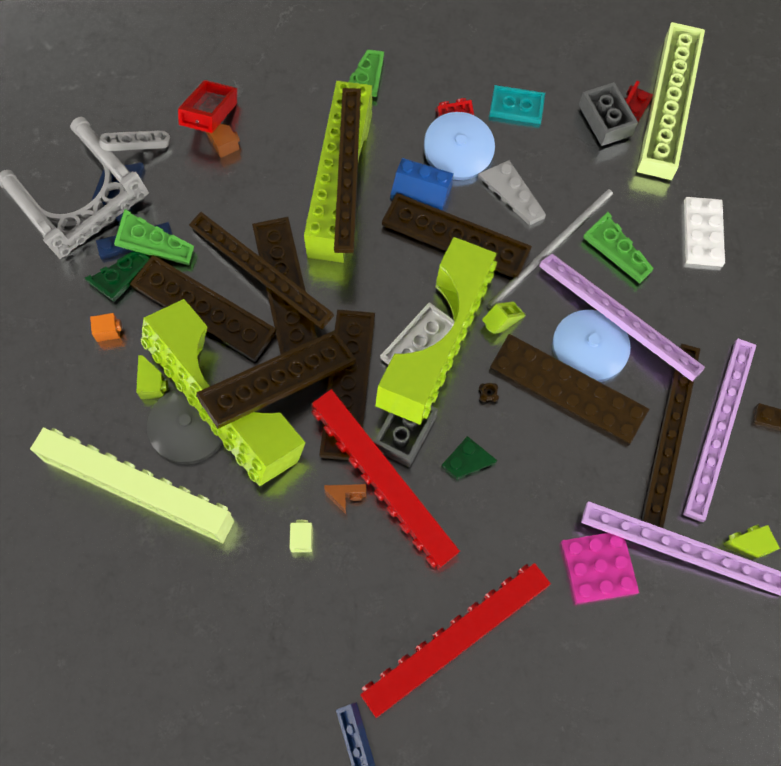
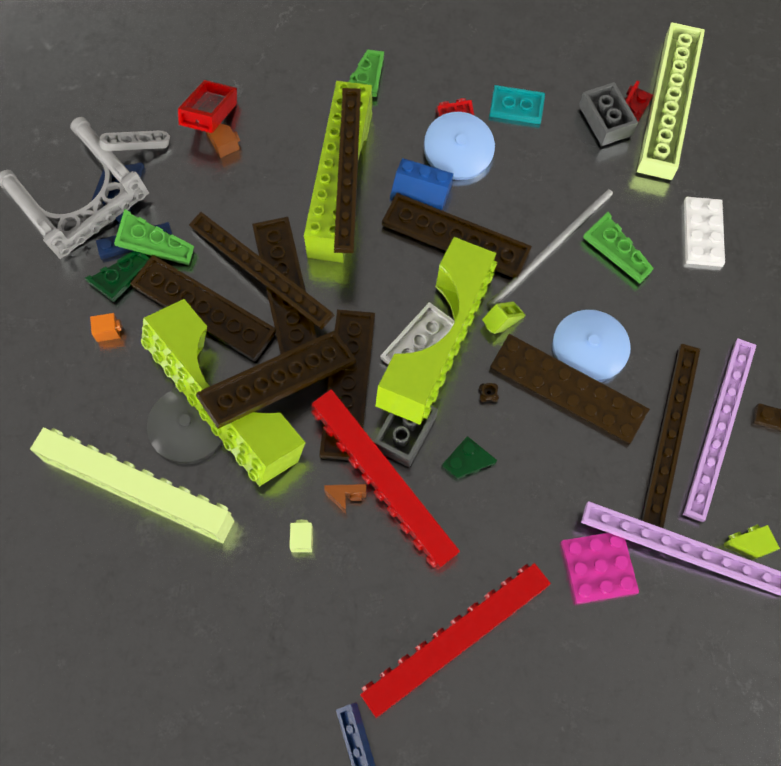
(150, 380): lime slope -> none
(512, 190): light grey wing -> none
(622, 317): lavender plate -> none

